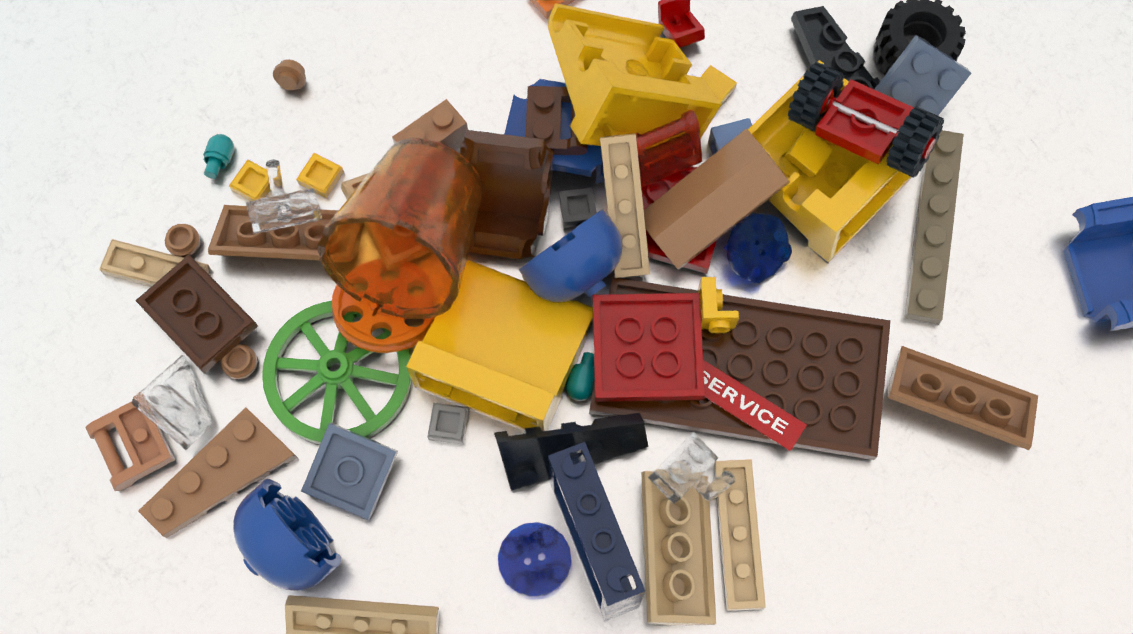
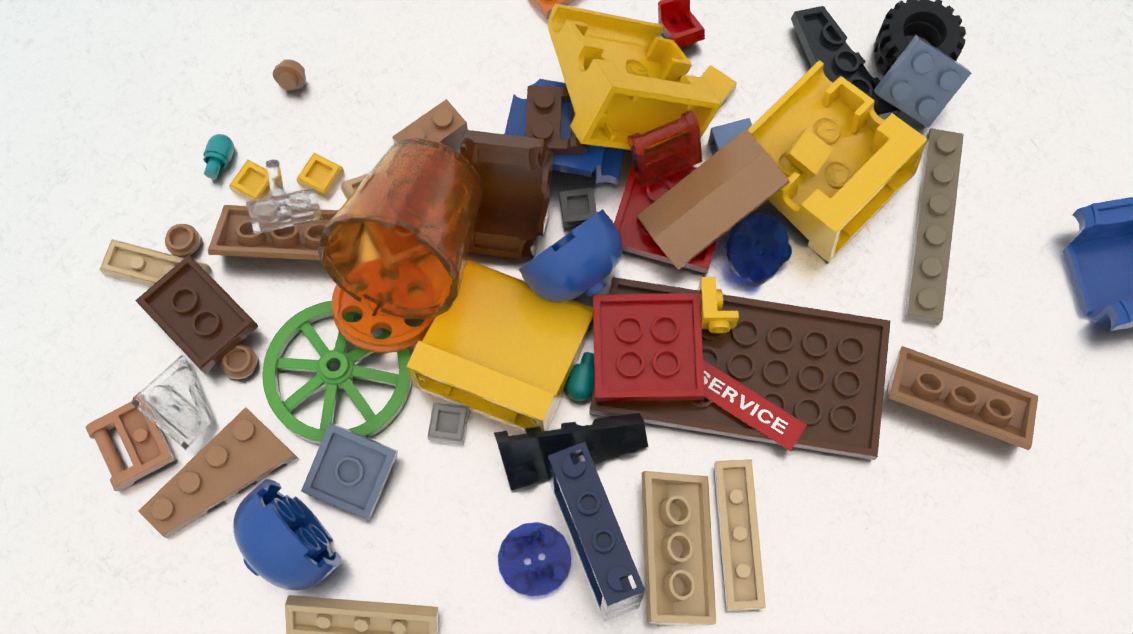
(625, 202): tan plate -> none
(685, 470): clear plate -> none
(864, 120): plate -> none

